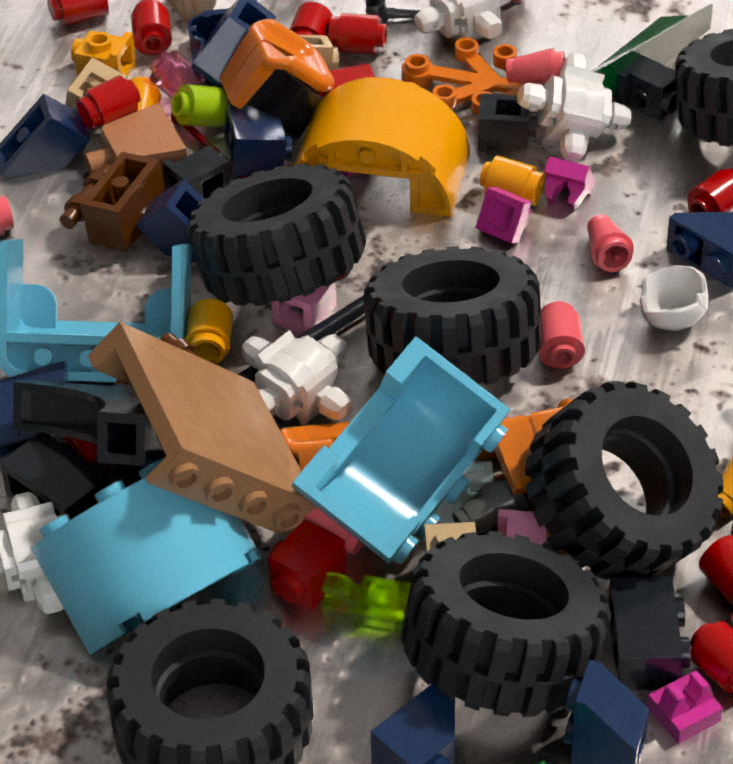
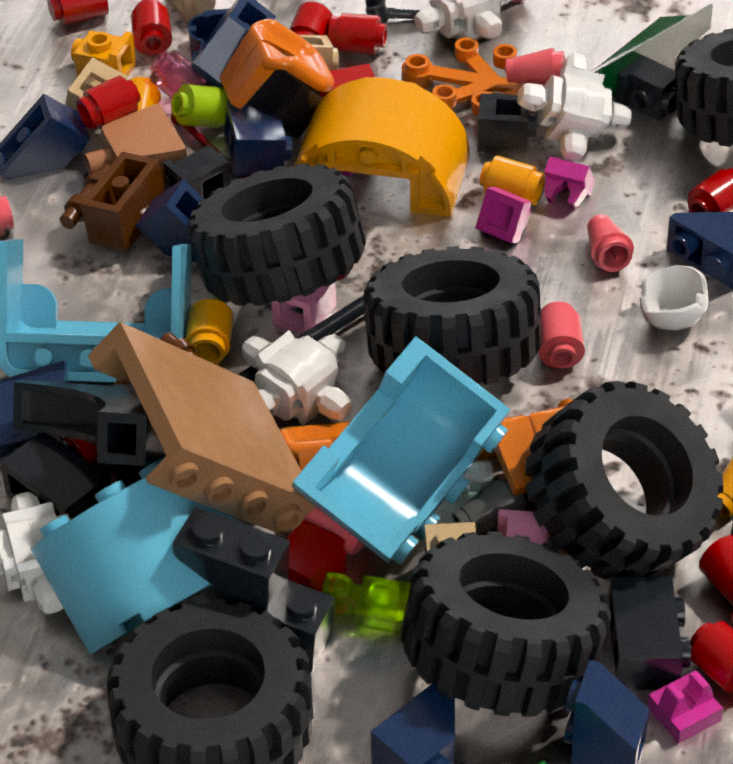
(254, 570): none -> black arch

